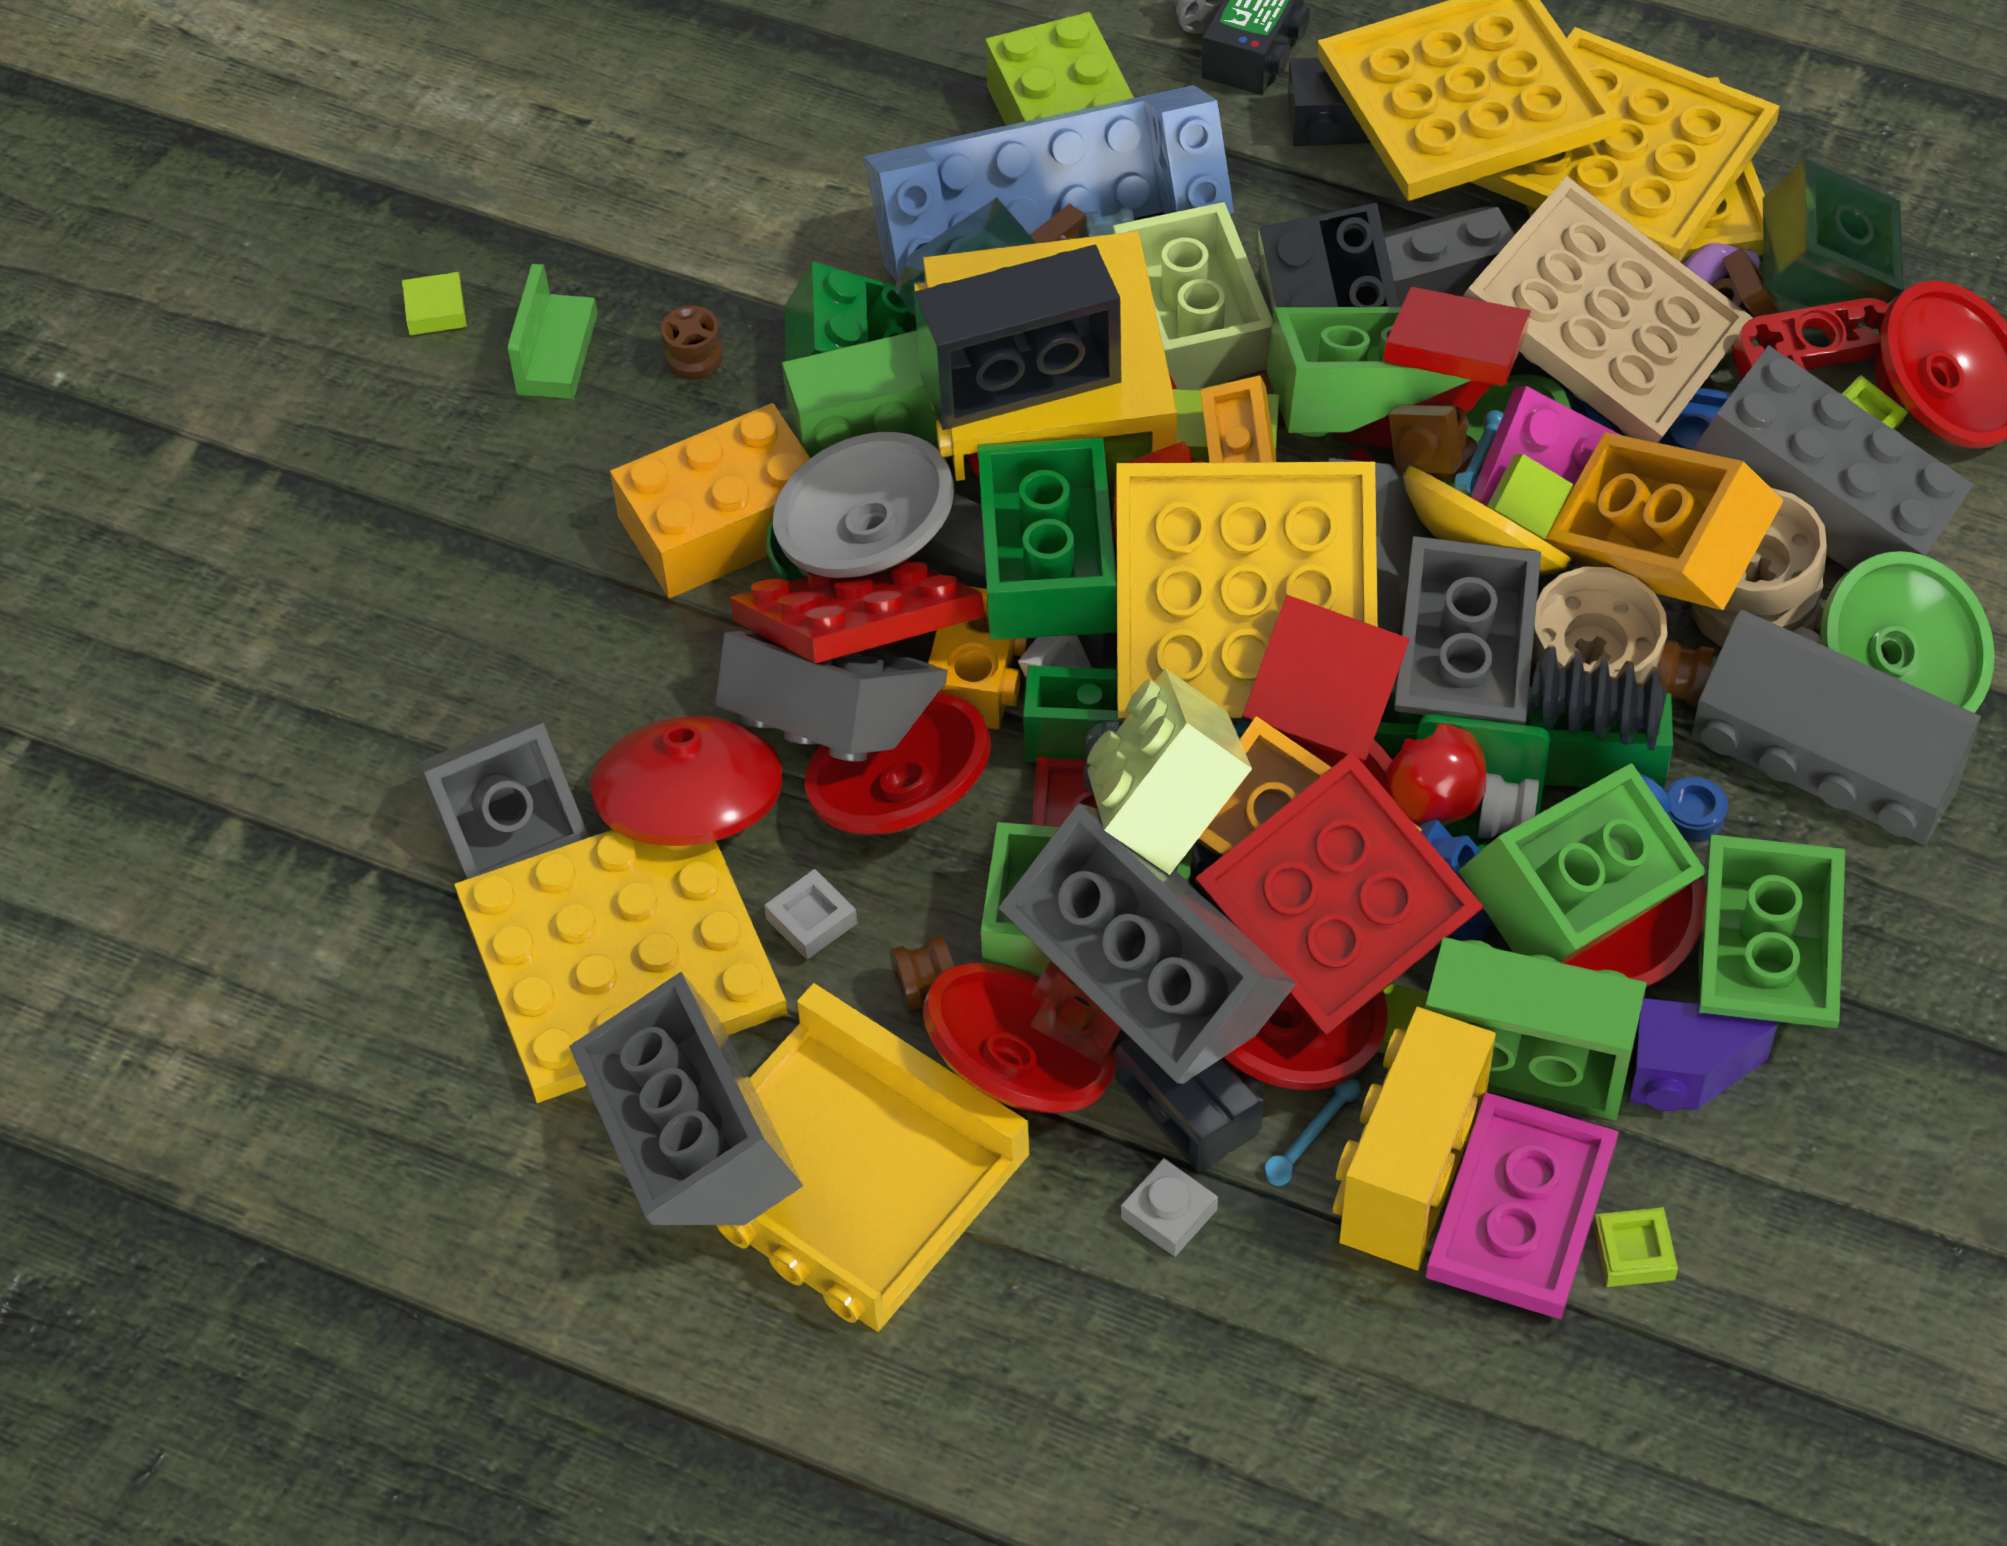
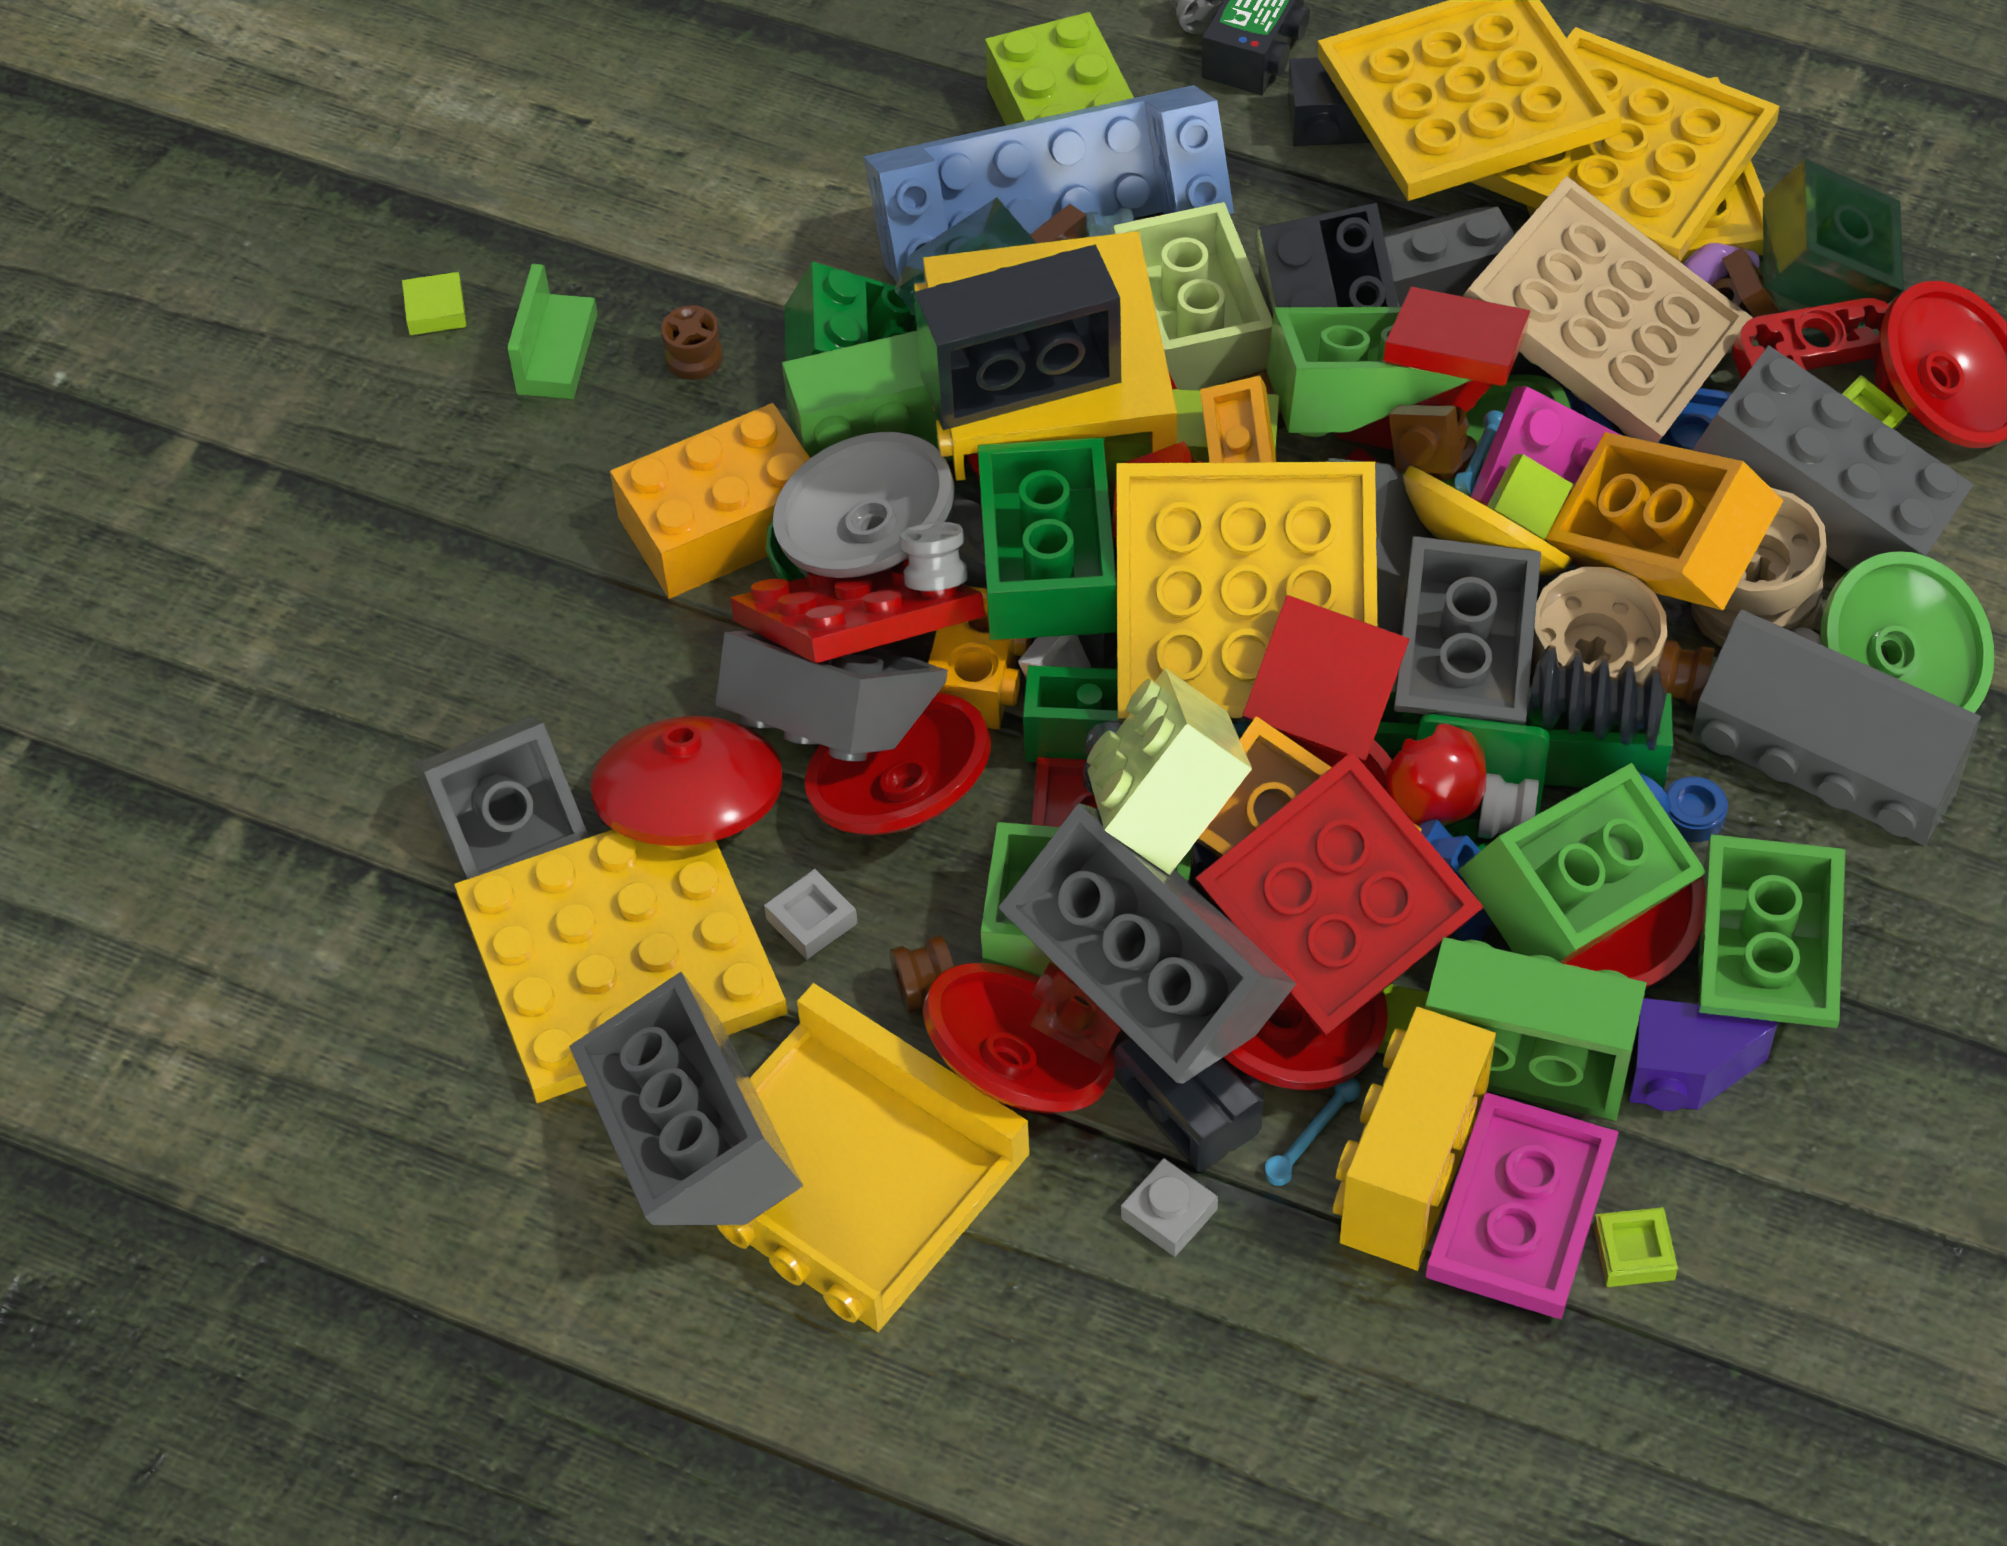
(933, 556): none -> light grey wheel

